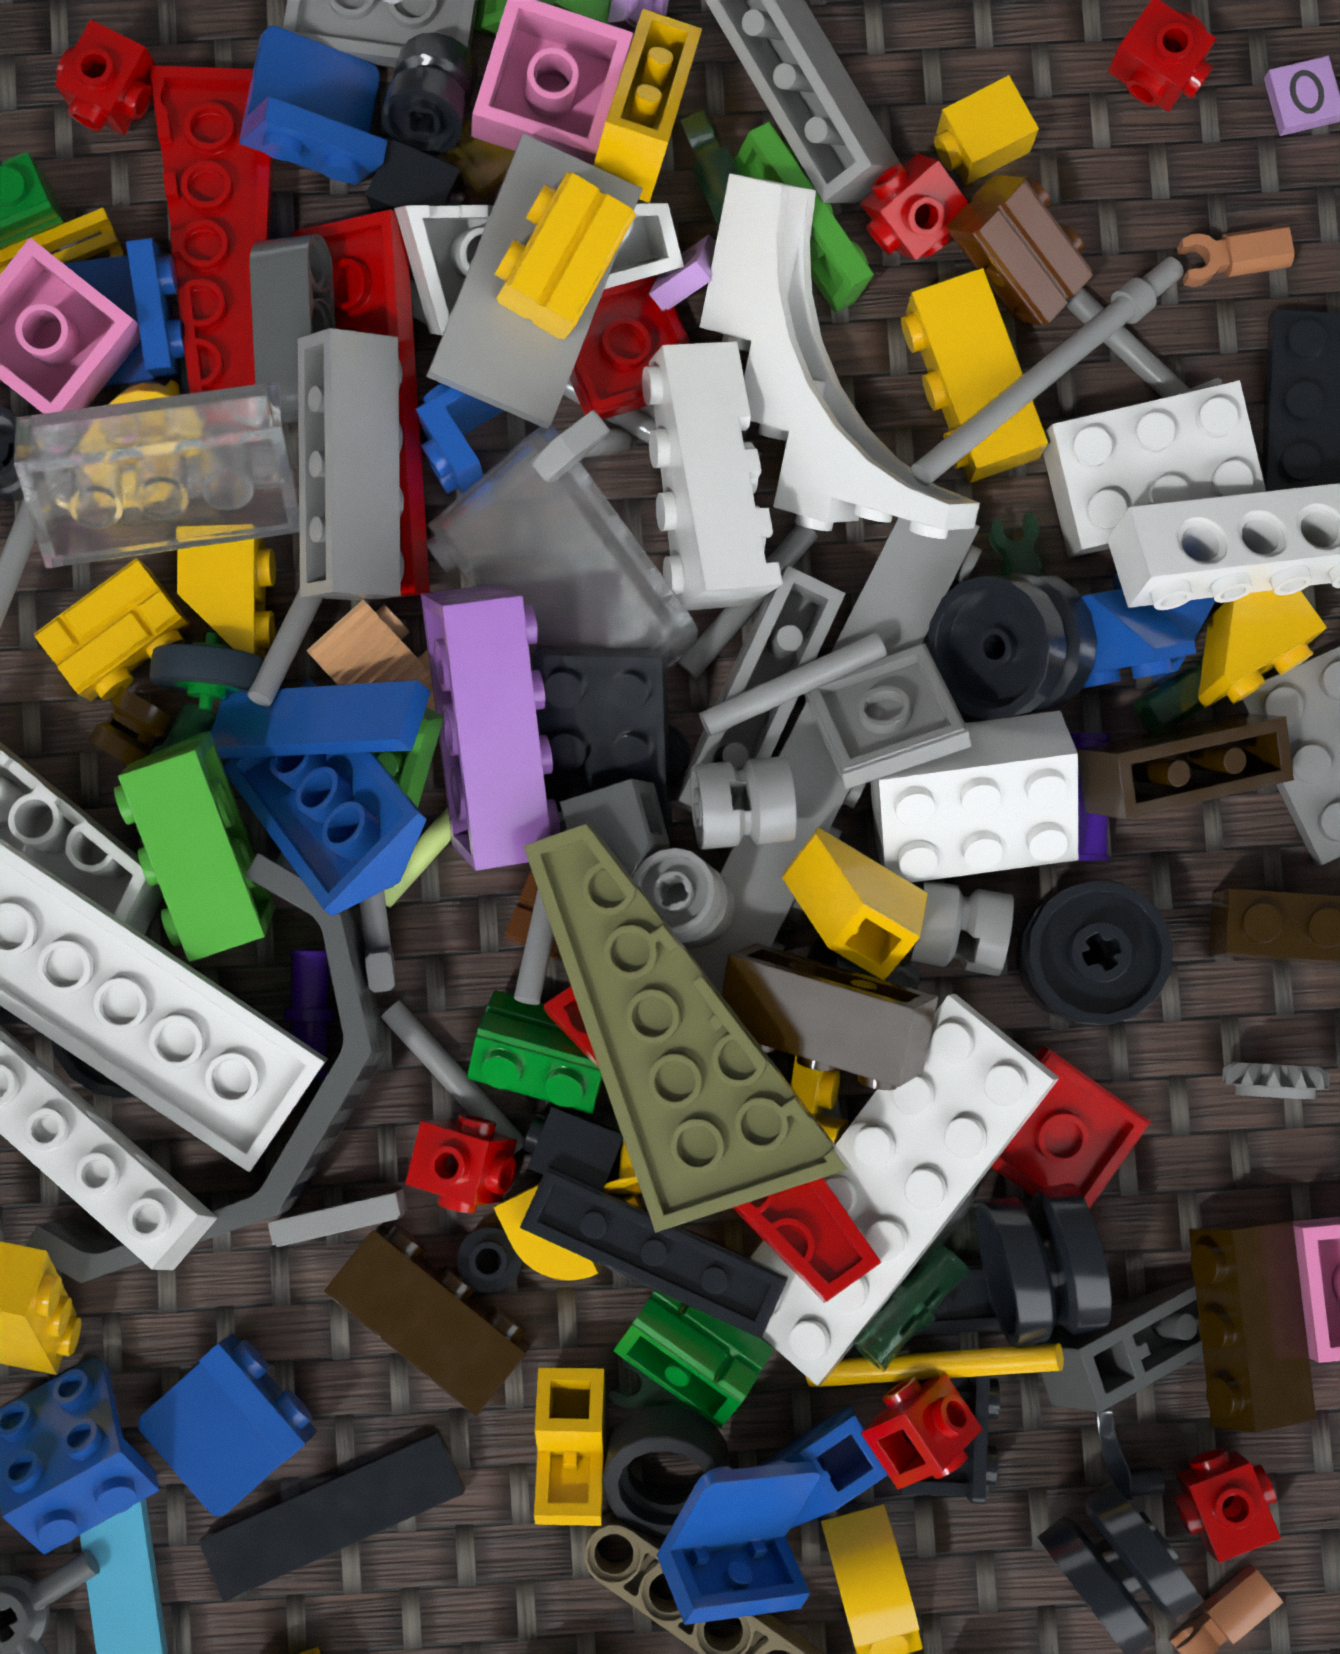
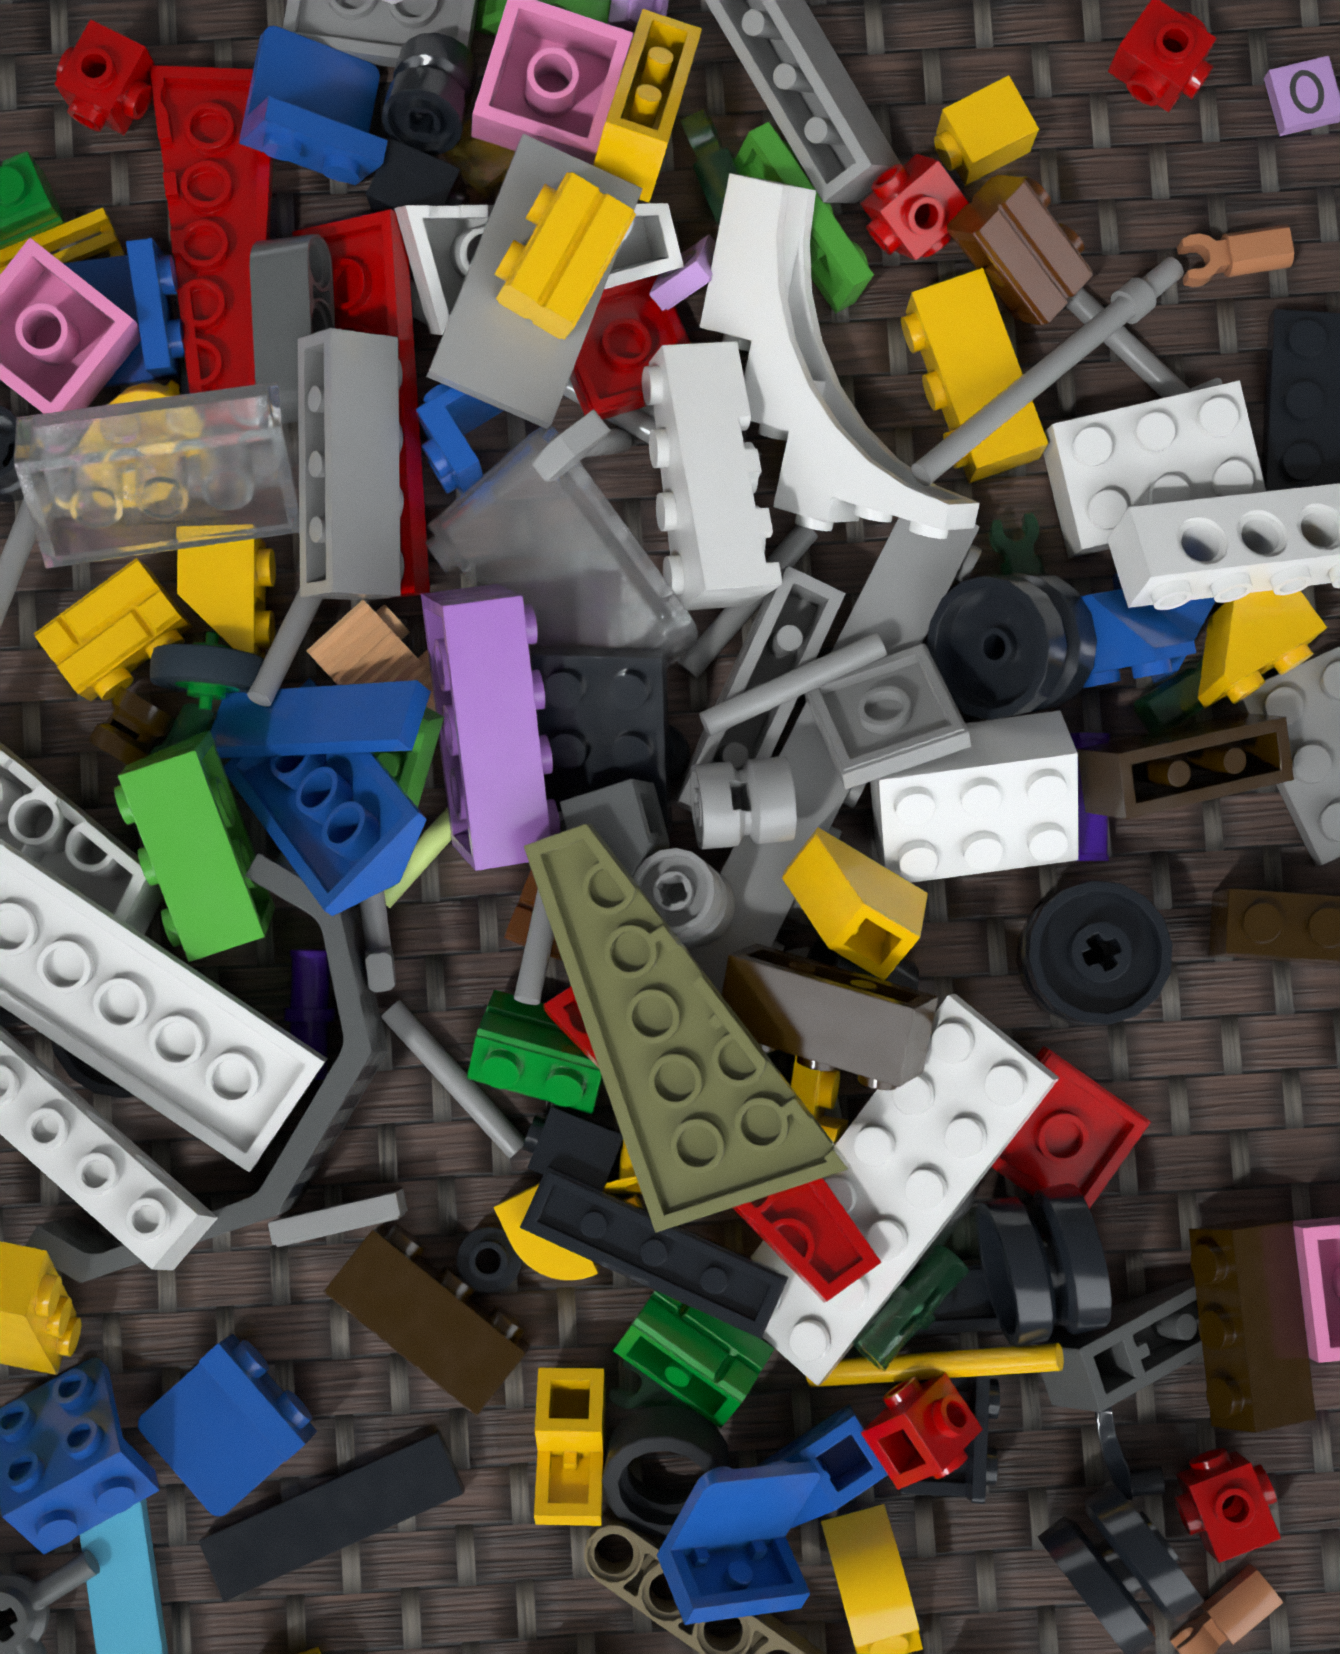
(462, 1162): red brick -> none
(964, 928): light grey wheel -> none
(1276, 1080): light grey gear -> none

